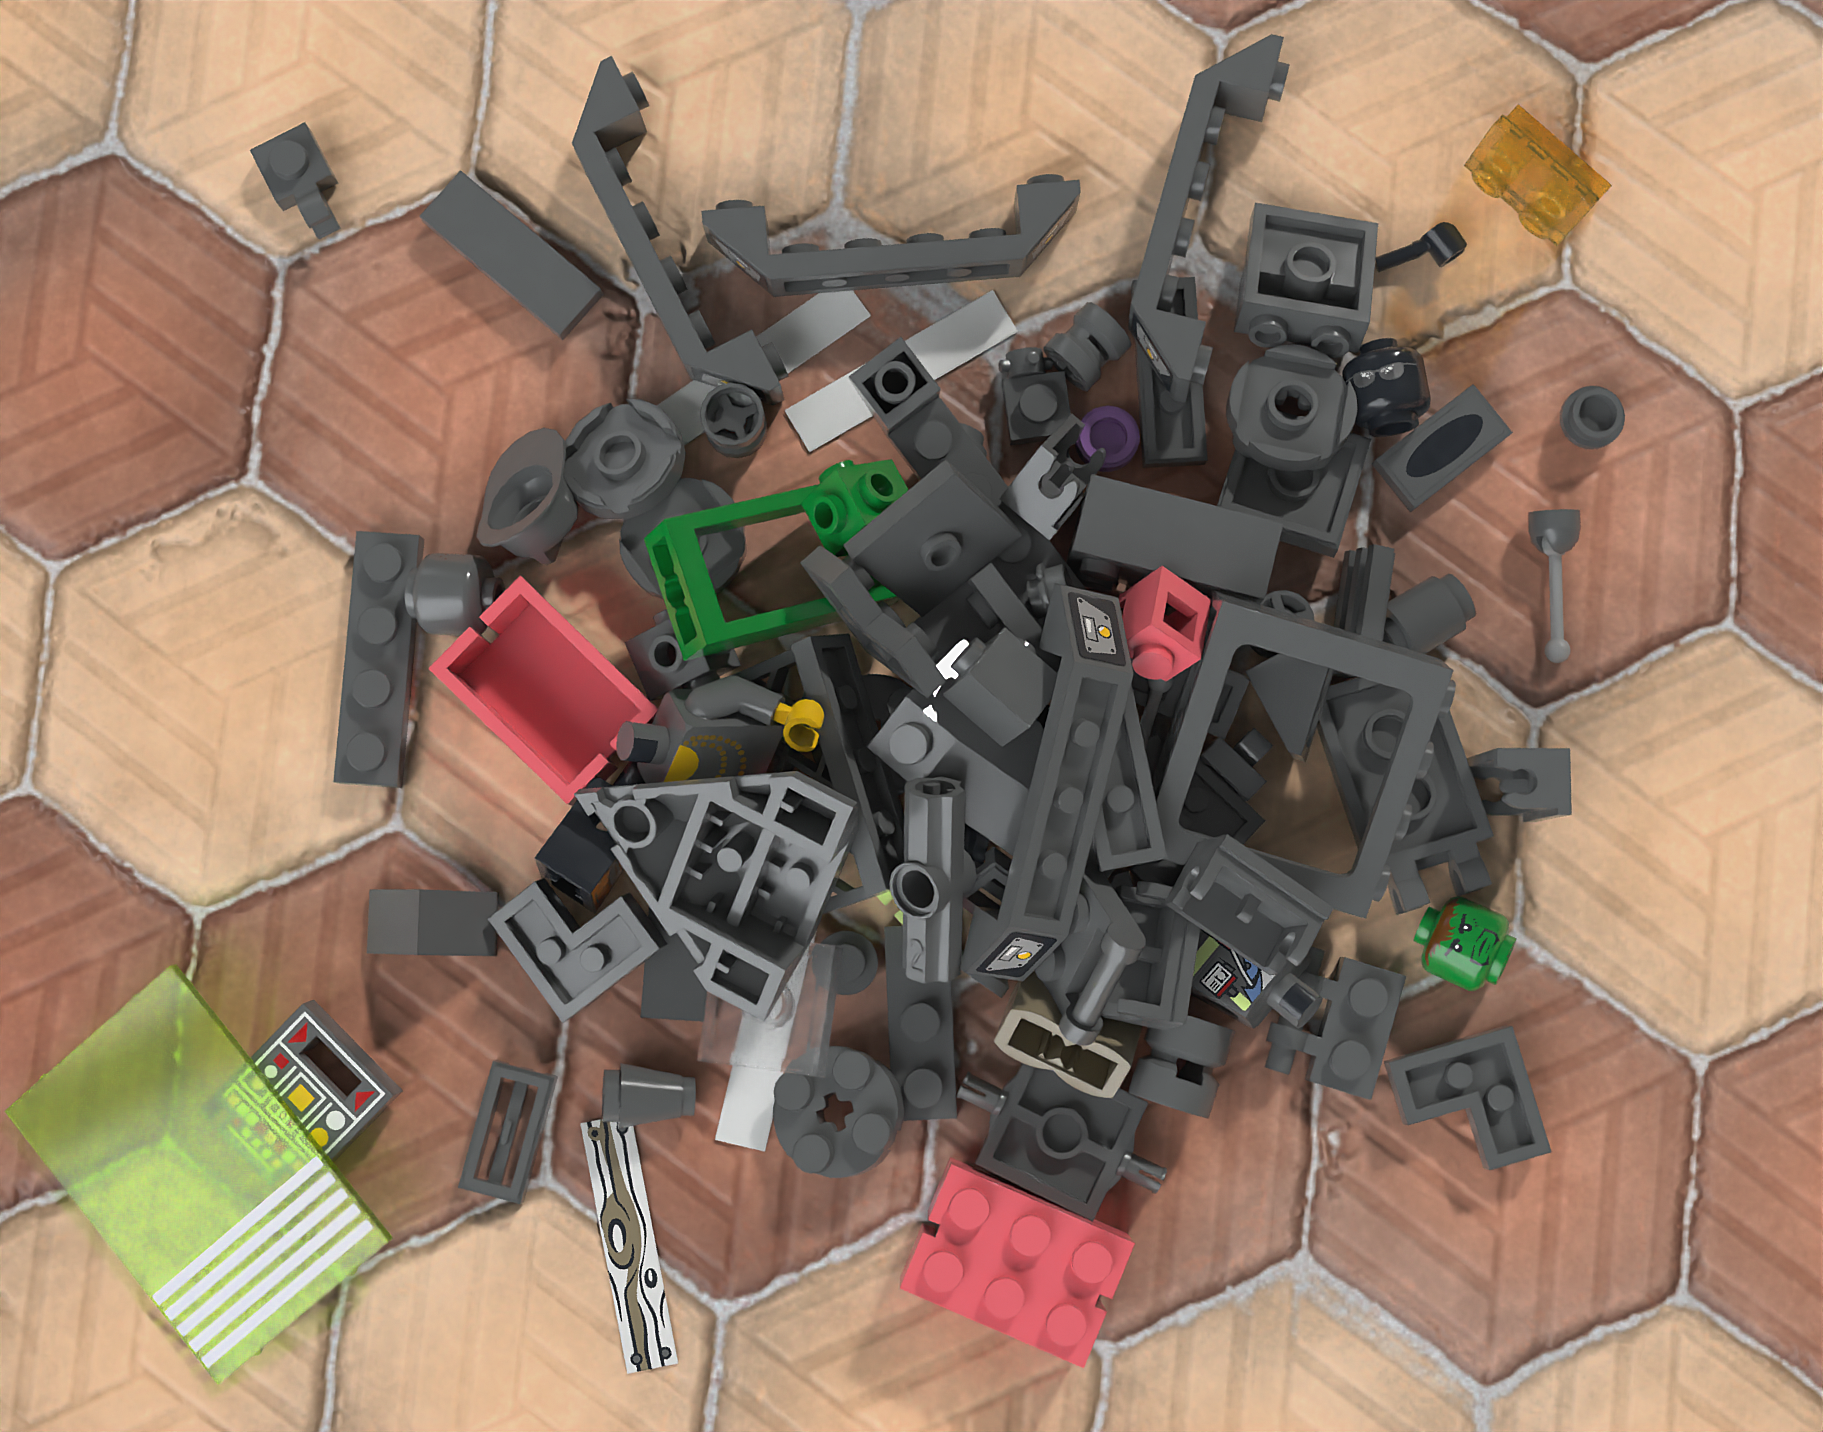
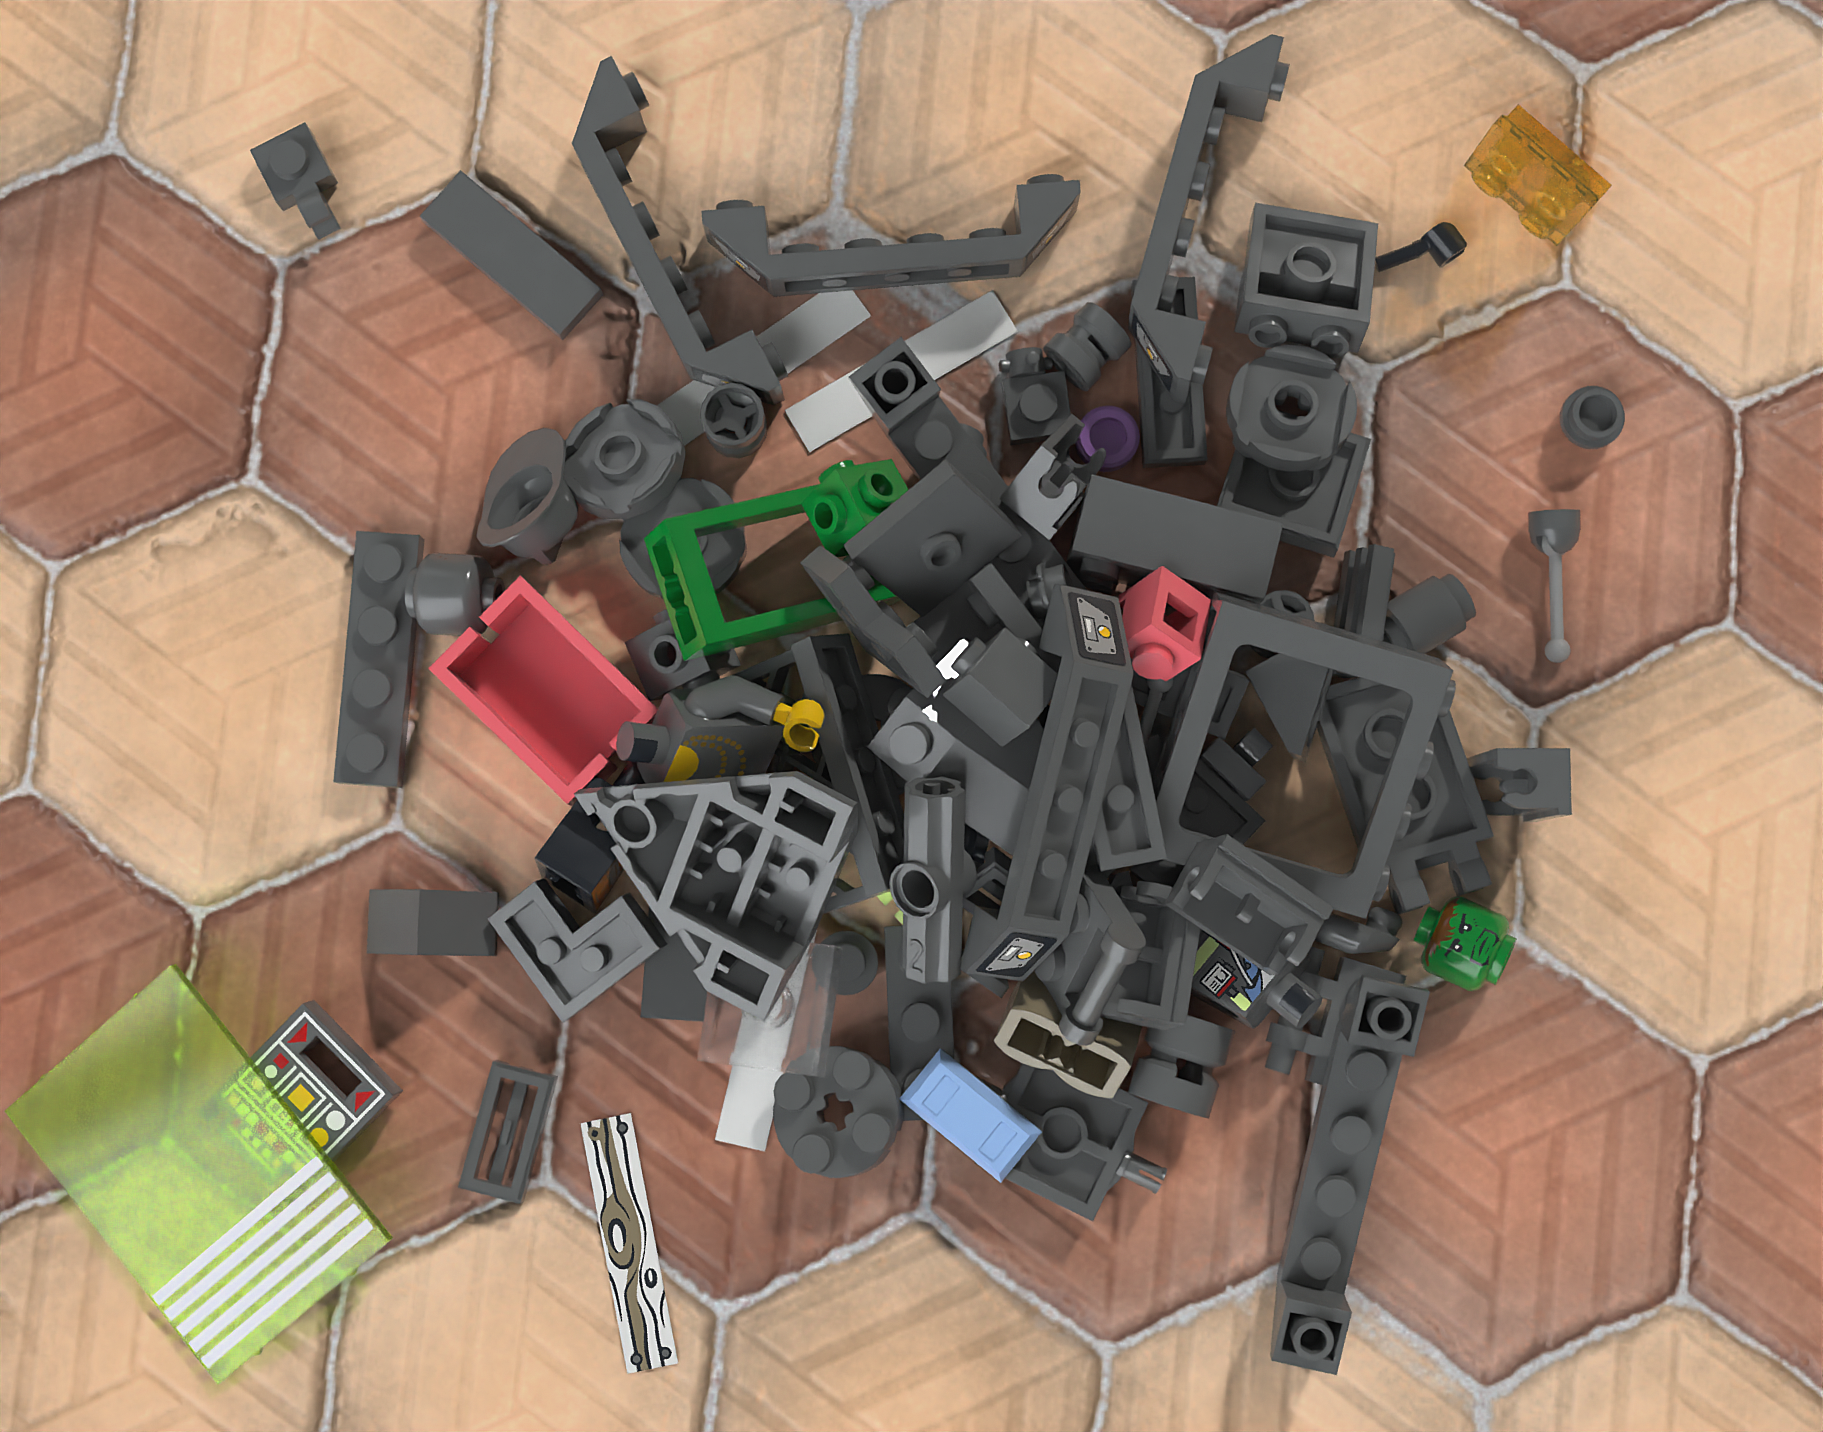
(645, 1096): dark grey cone -> none
(970, 1115): none -> light blue tile
(1016, 1262): coral piece -> none
(1338, 1169): none -> dark grey slope
(1356, 938): none -> dark grey arm
(1388, 387): black head -> none
(1441, 448): dark grey tile -> none
(1485, 1079): dark grey plate -> none

